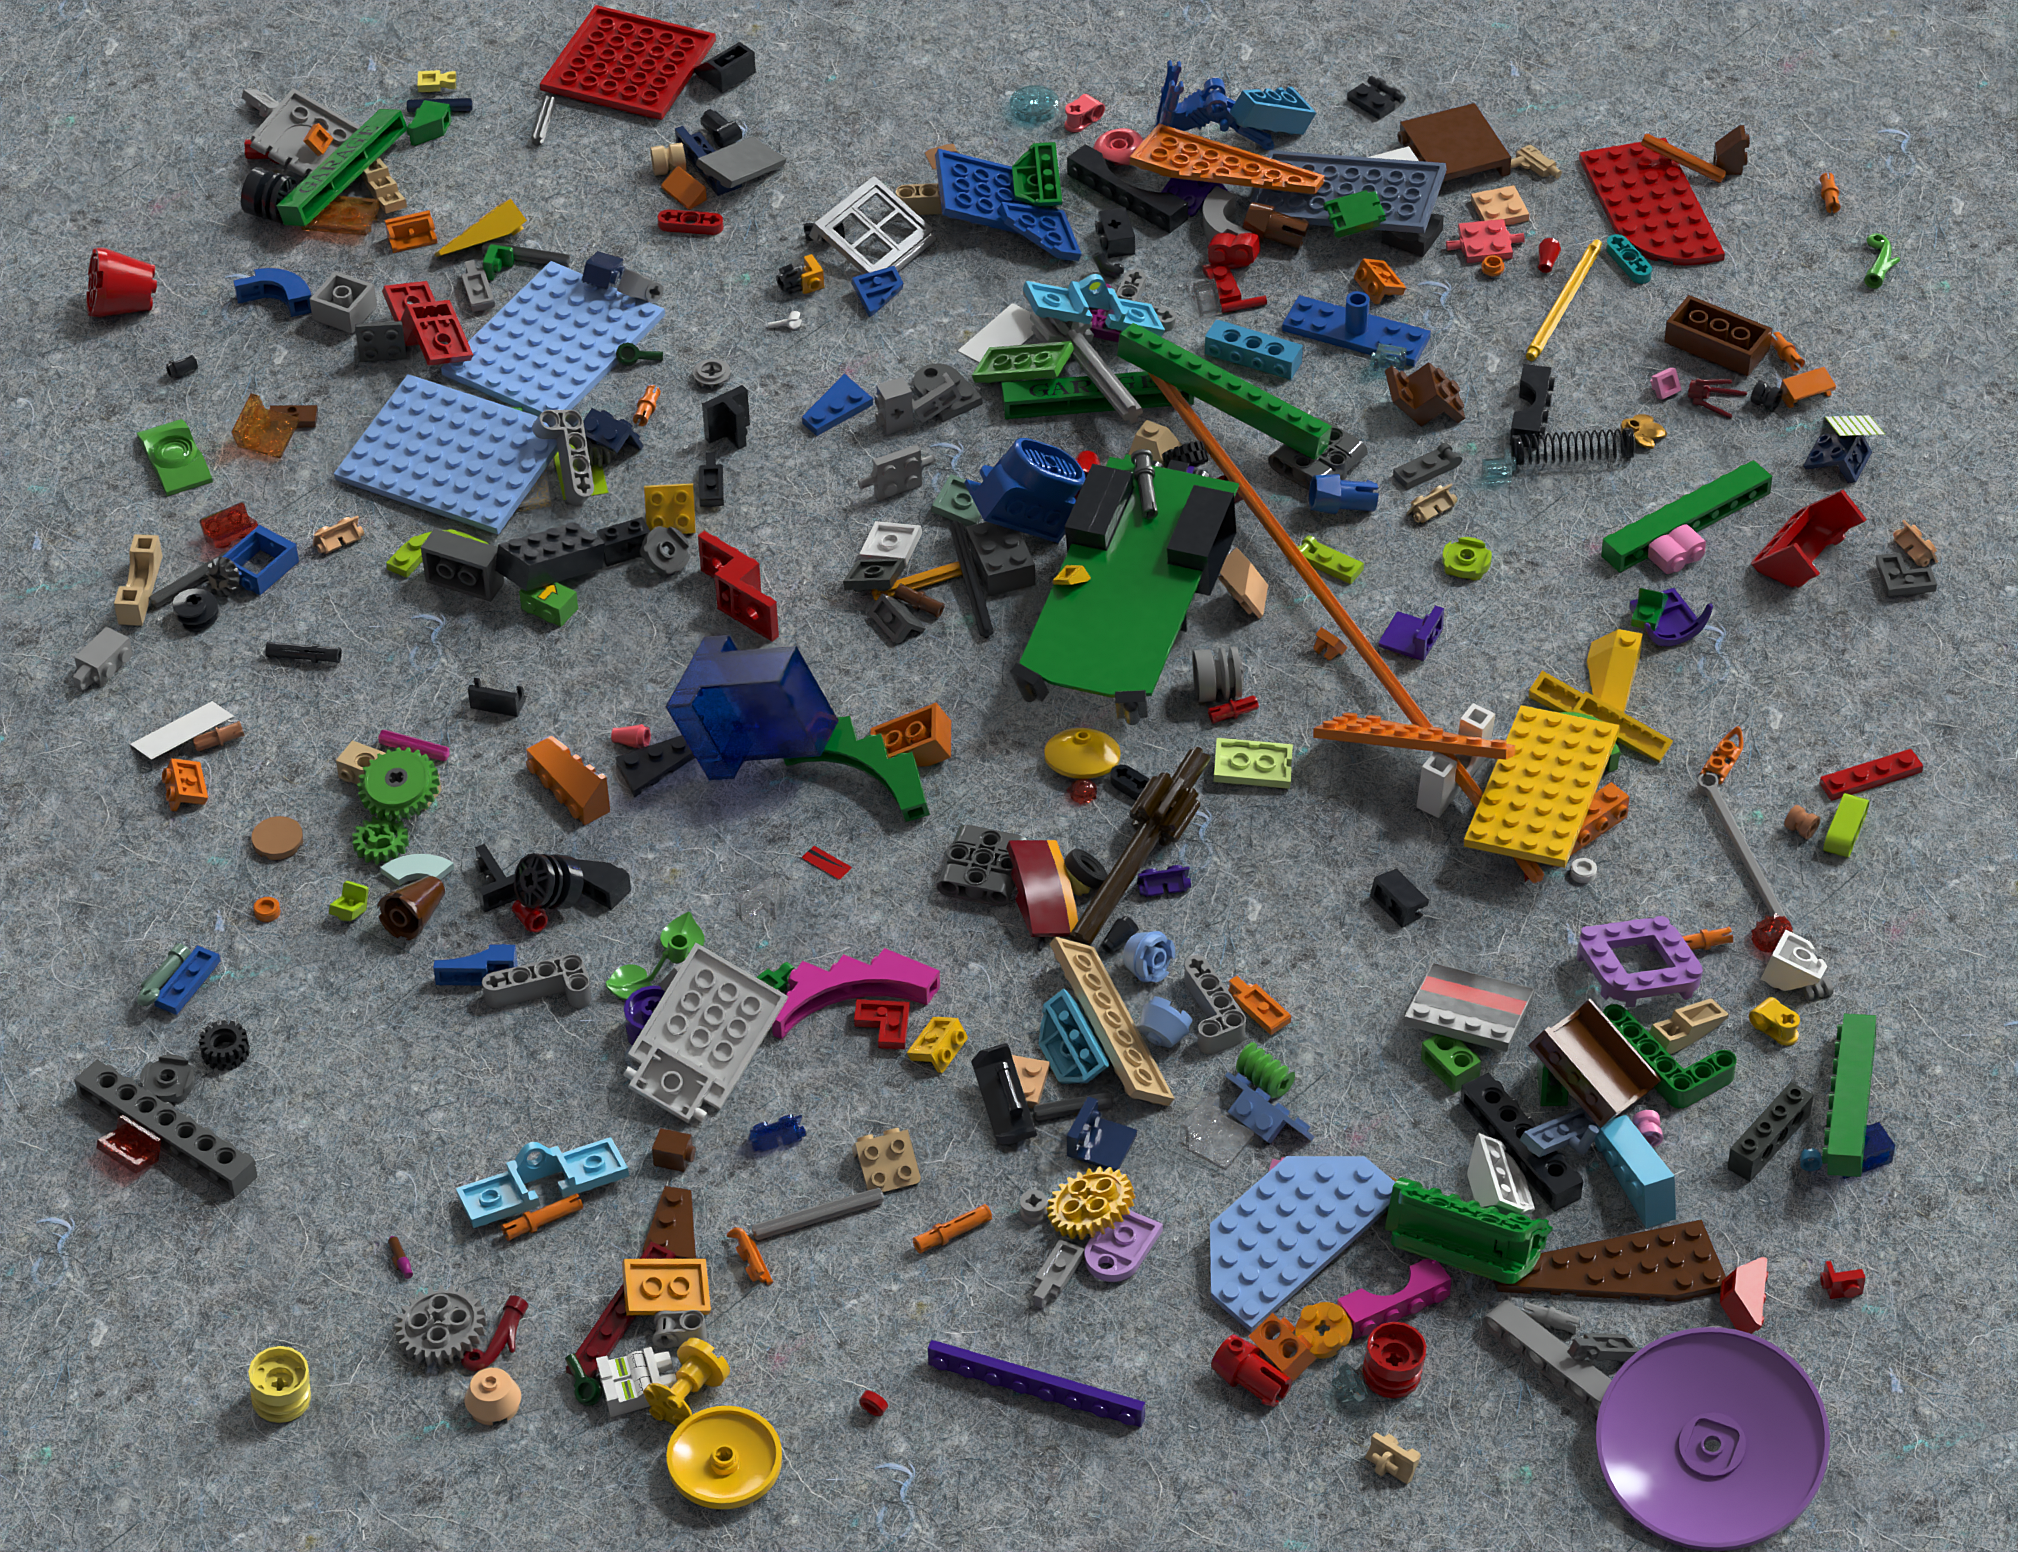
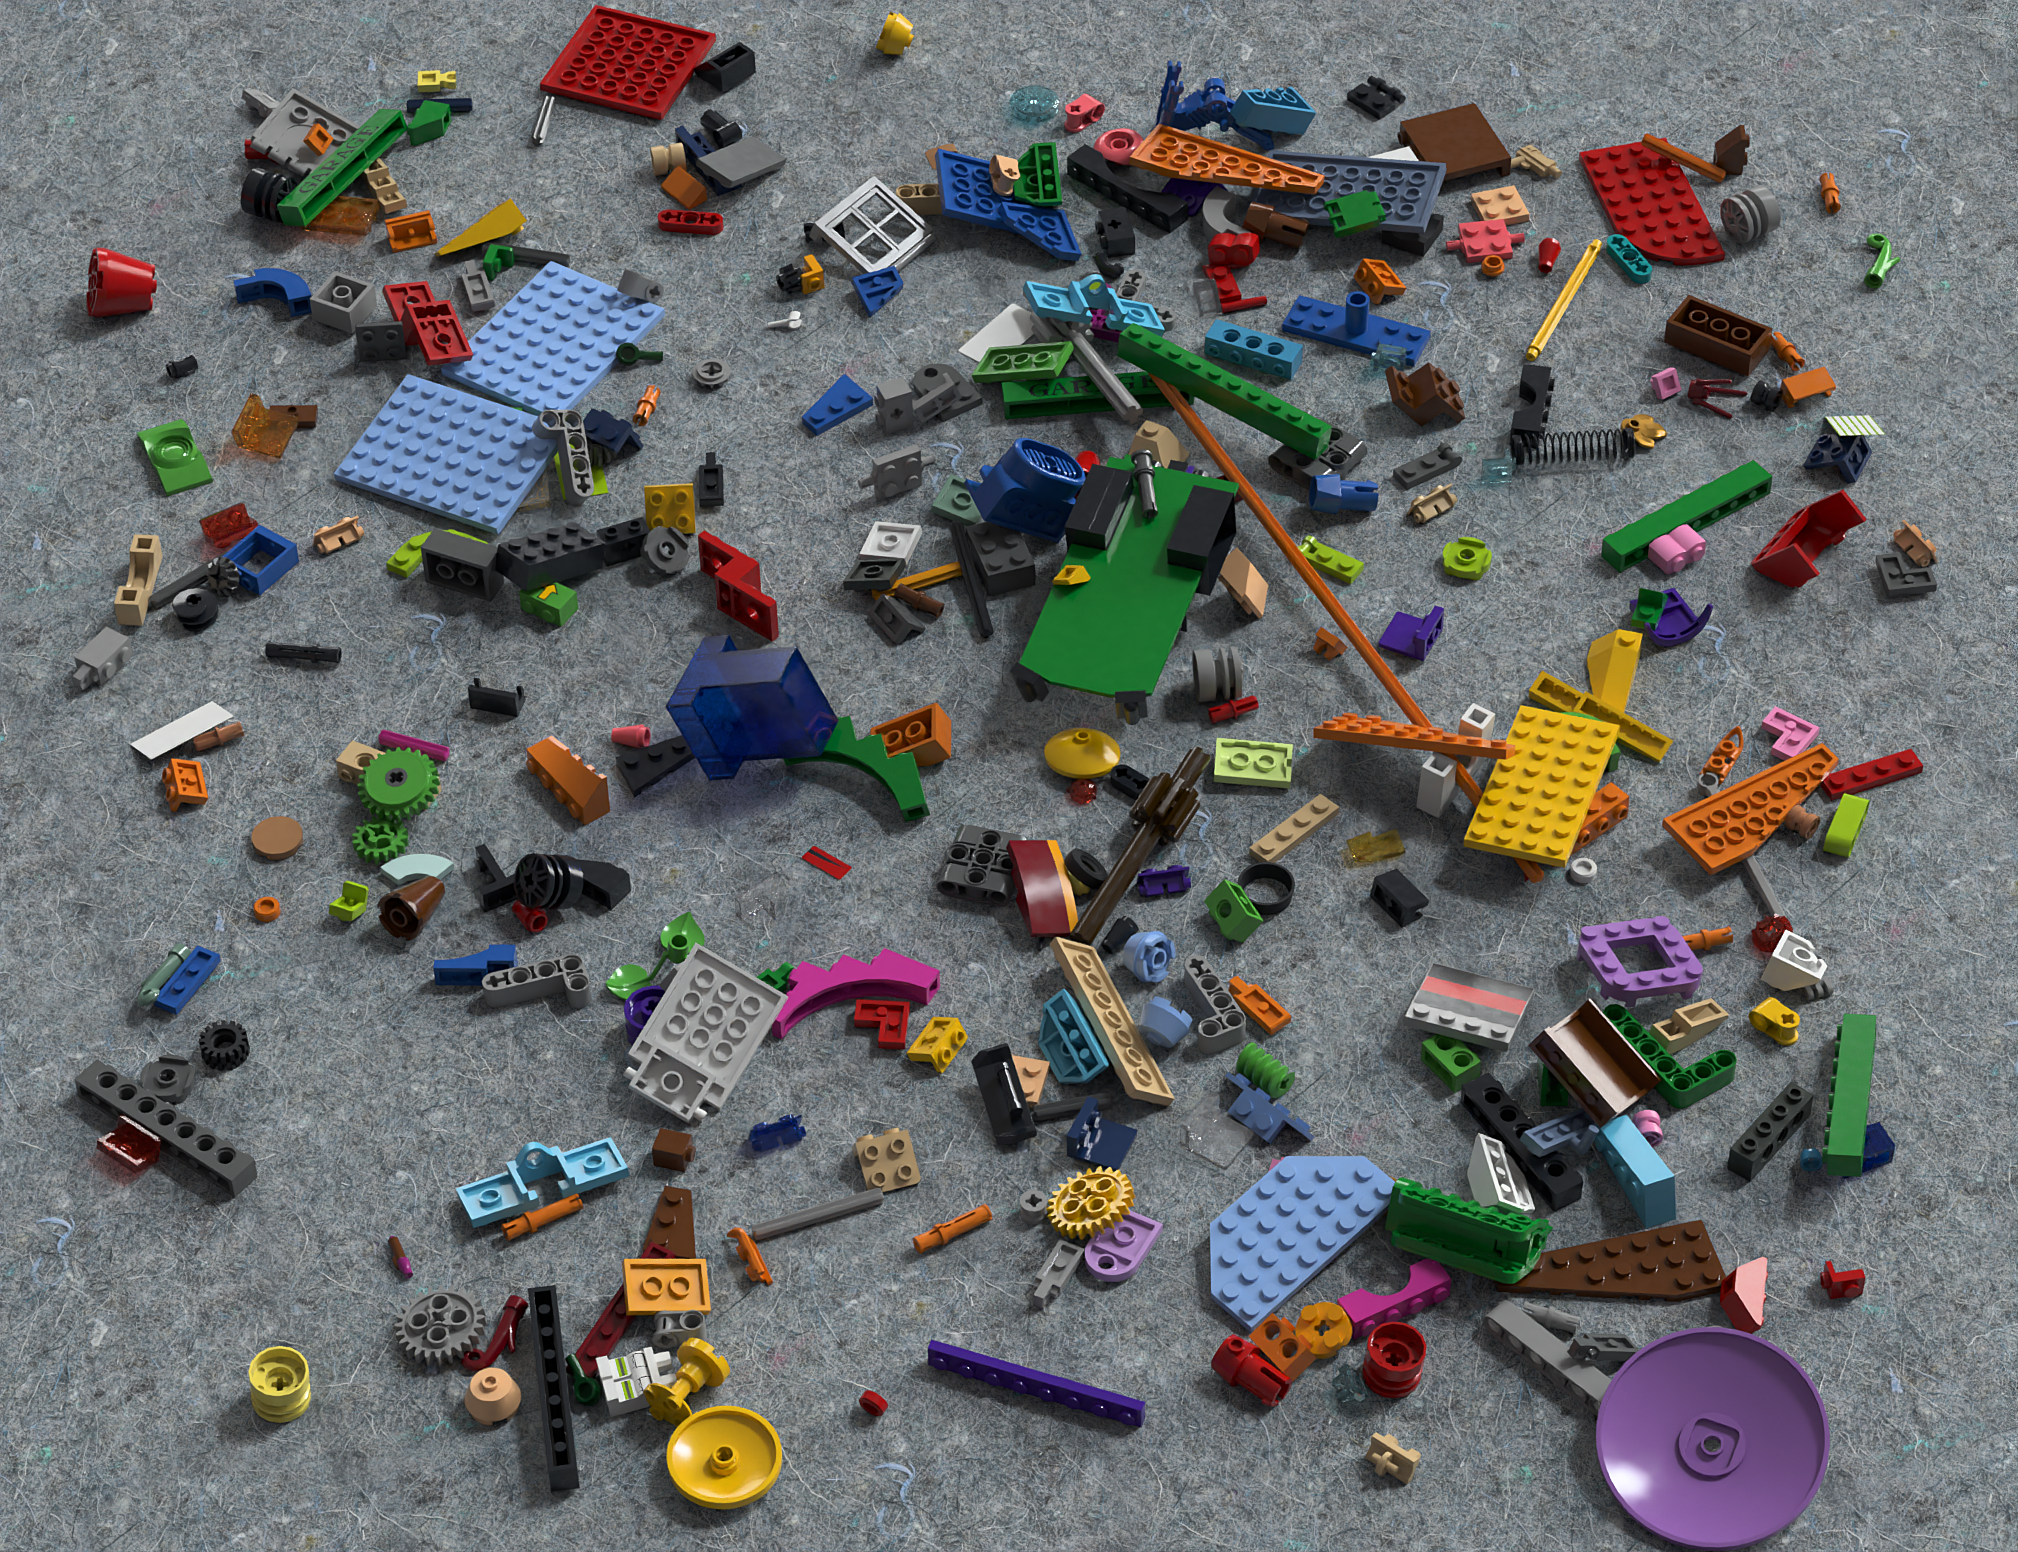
(553, 1388): none -> black brick
(603, 270): dark blue brick -> none
(727, 417): black bracket -> none
(895, 35): none -> yellow cone
(1003, 174): none -> light nougat piece
(1189, 453): black tyre -> none
(1233, 911): none -> bright green brick
(1272, 871): none -> black tyre
(1294, 830): none -> tan plate
(1383, 846): none -> clear yellow slope
(1745, 815): none -> orange wing
(1750, 214): none -> light grey wheel
(1793, 732): none -> bright pink plate

